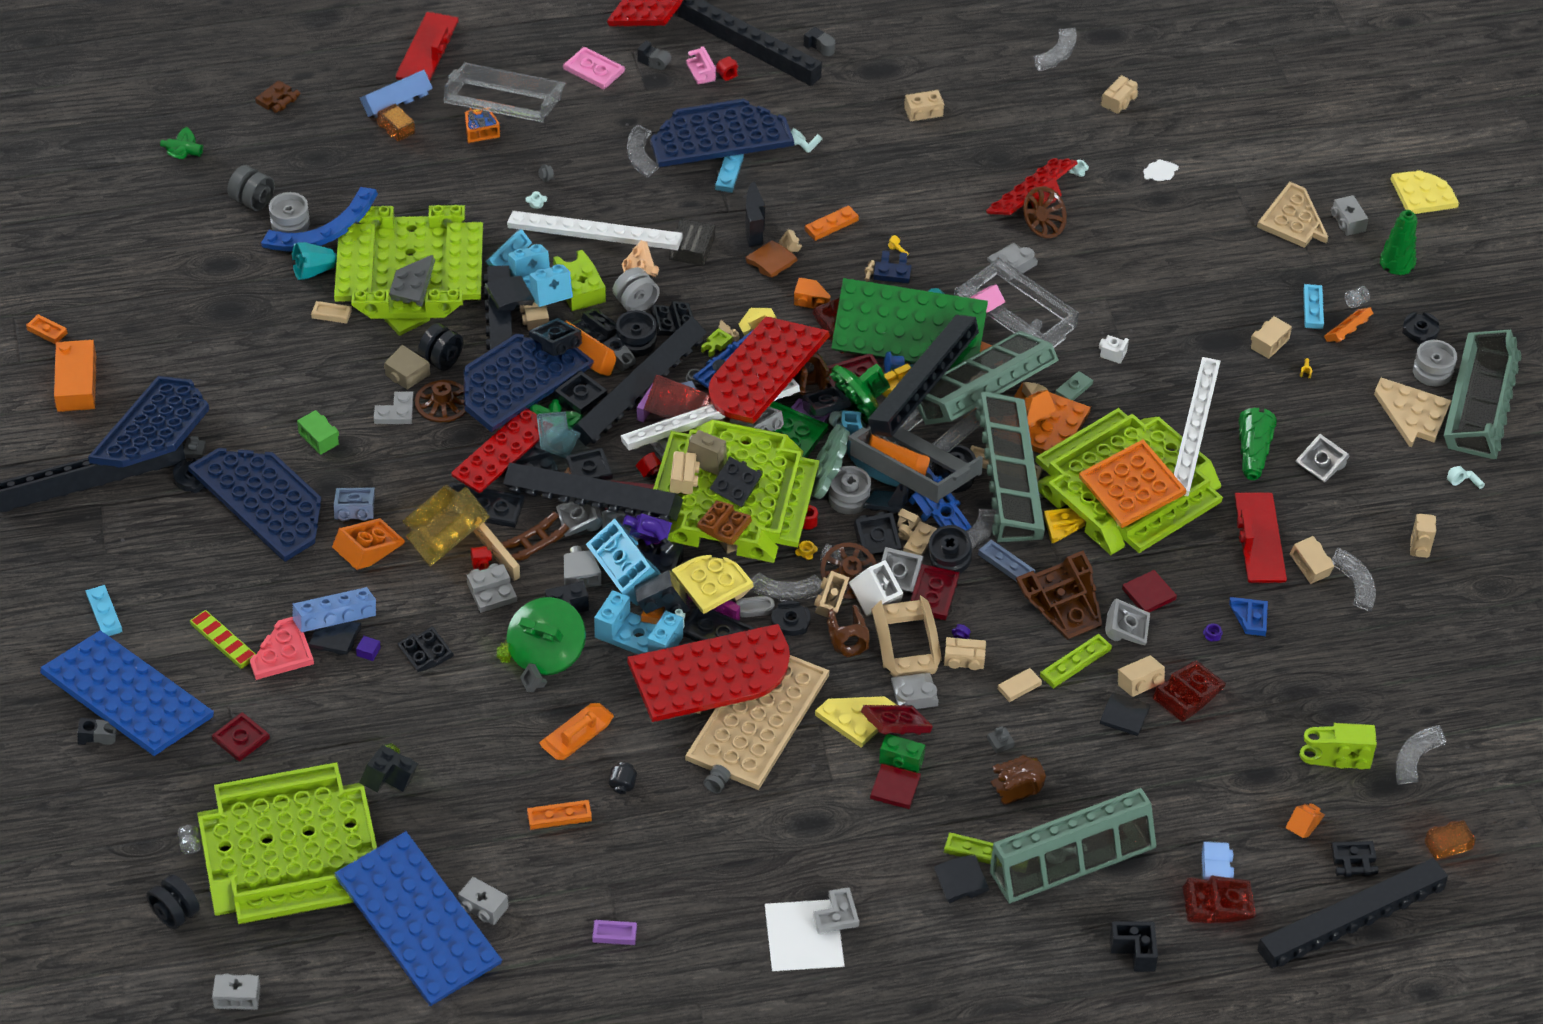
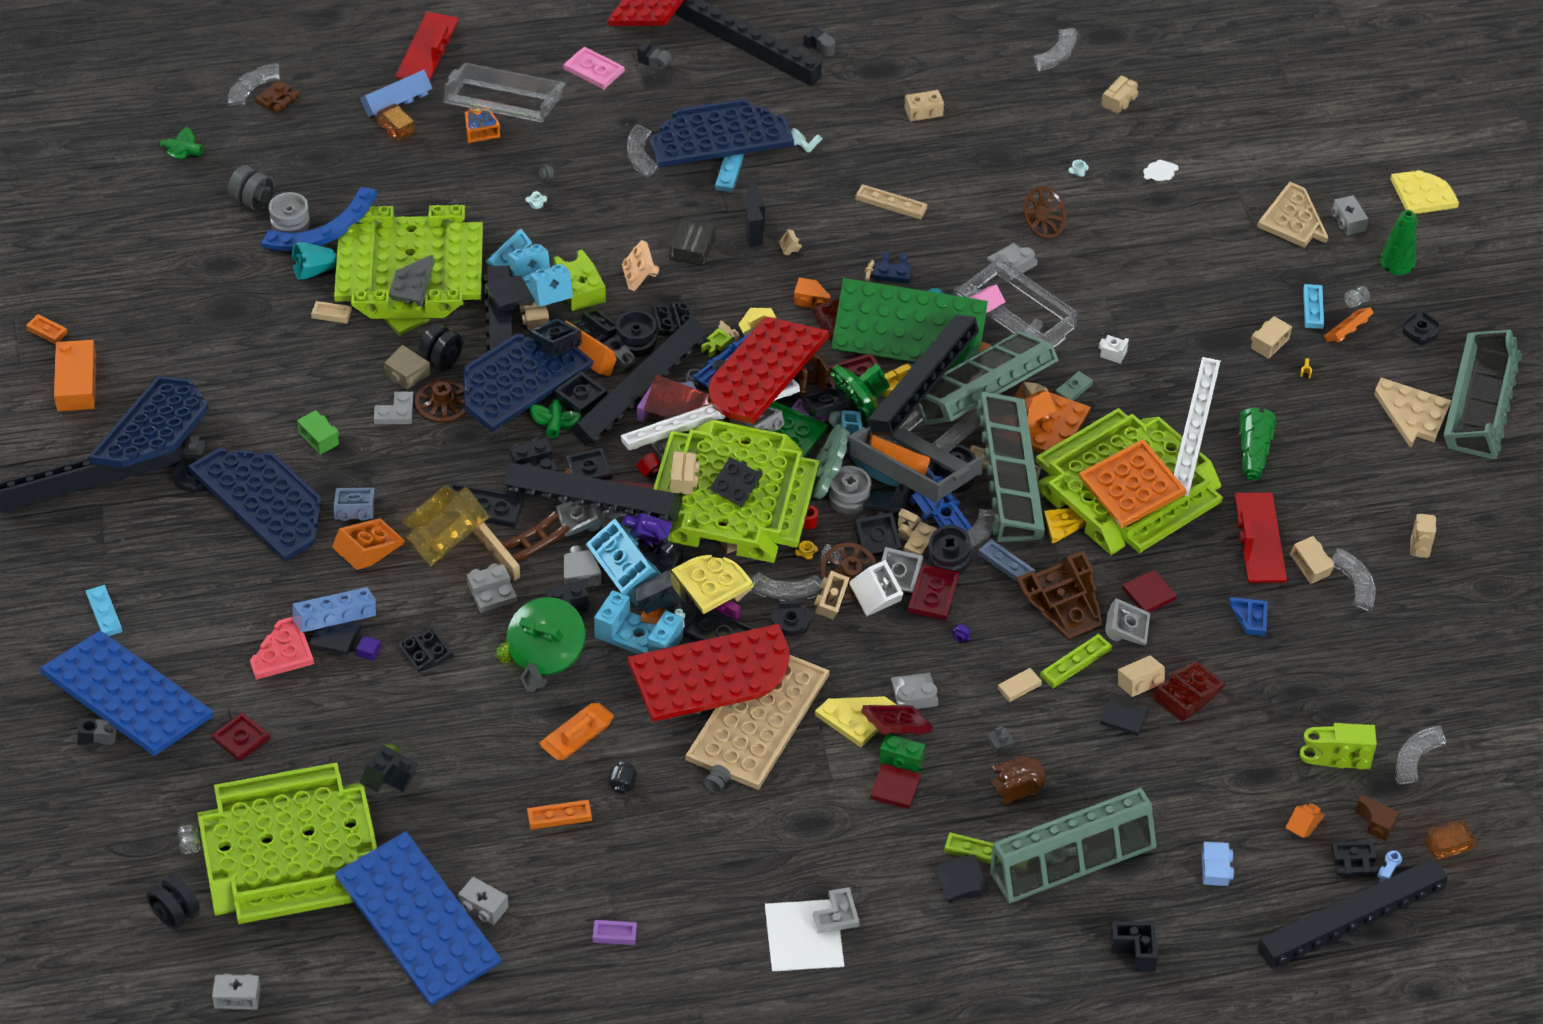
(222, 639): tile -> none
(247, 82): none -> clear tile
(480, 557): red plate -> none
(496, 453): red bracket -> none
(556, 434): clear light blue slope -> none
(594, 230): white plate -> none
(636, 290): light grey wheel -> none
(701, 66): bright pink hinge -> none
(710, 451): dark tan torso -> none
(724, 522): dark orange slope -> none
(727, 68): red plate -> none
(755, 606): light grey tile -> none
(771, 259): dark orange slope -> none
(831, 223): orange plate -> none
(841, 634): reddish brown piece -> none
(891, 202): none -> tan tile
(892, 362): blue piece -> none
(894, 244): yellow hand -> none
(906, 612): tan wedge -> none
(965, 653): tan brick -> none
(1044, 176): red bracket -> none
(1212, 632): dark purple plate -> none
(1218, 900): clear red slope -> none
(1323, 458): light grey slope -> none
(1379, 817): none -> reddish brown arch
(1393, 860): none -> light blue plate
(1434, 363): light grey wheel -> none
(1457, 475): light aqua plate -> none

